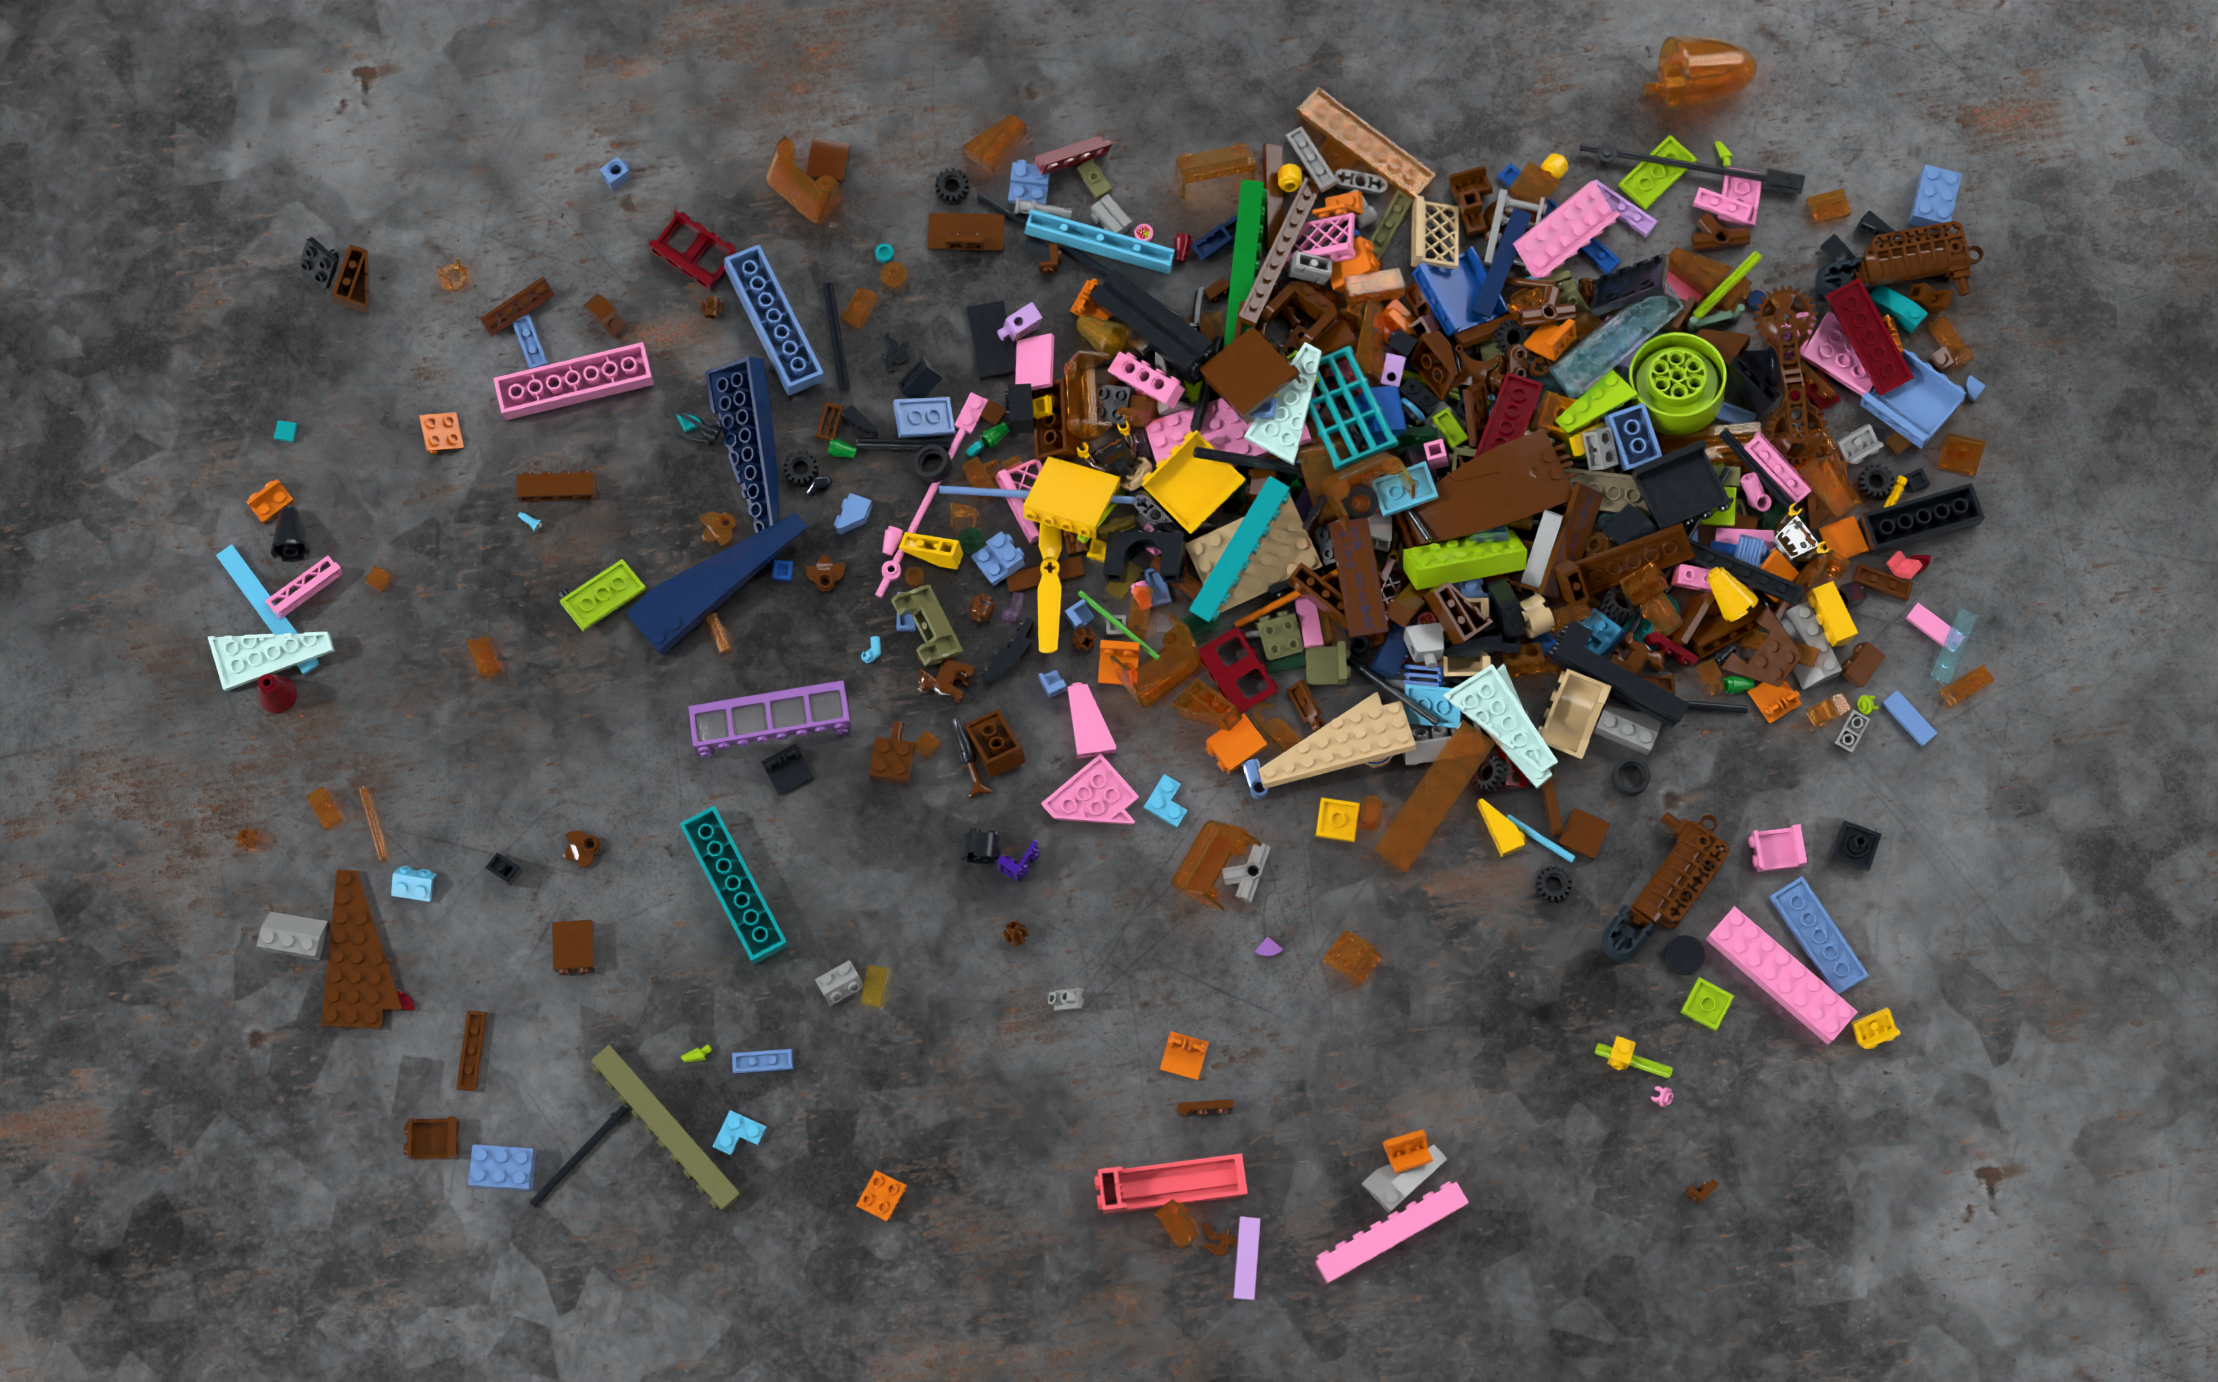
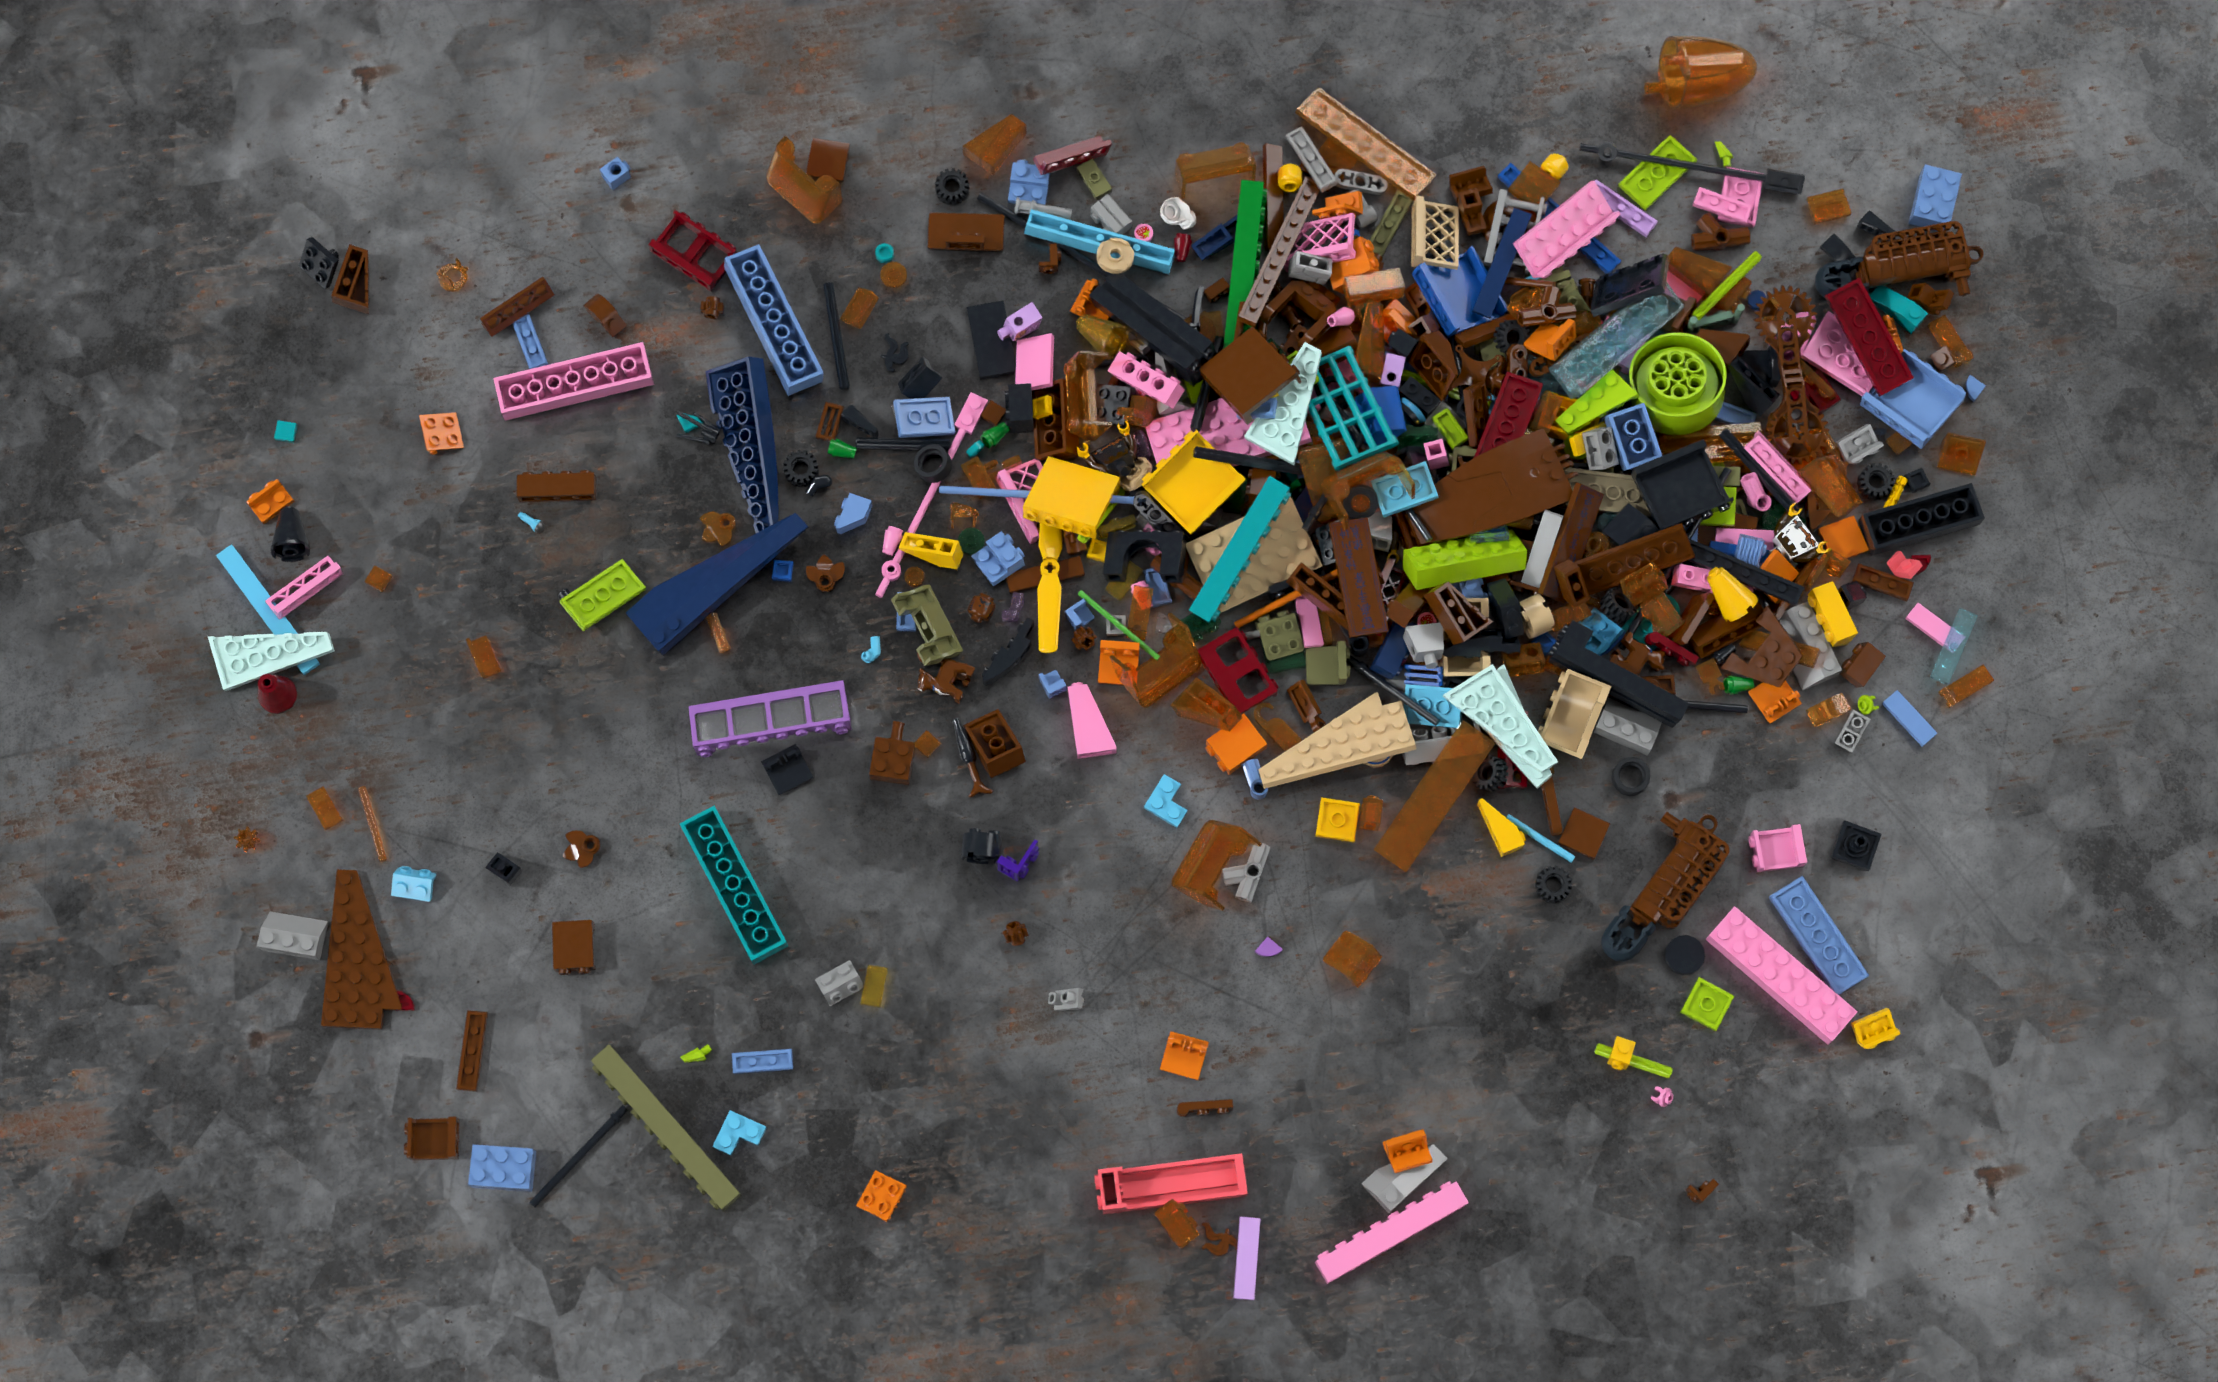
(1093, 796): bright pink wing -> none
(1111, 264): none -> tan tile
(1177, 212): none -> white hair
(1342, 317): none -> bright pink cone

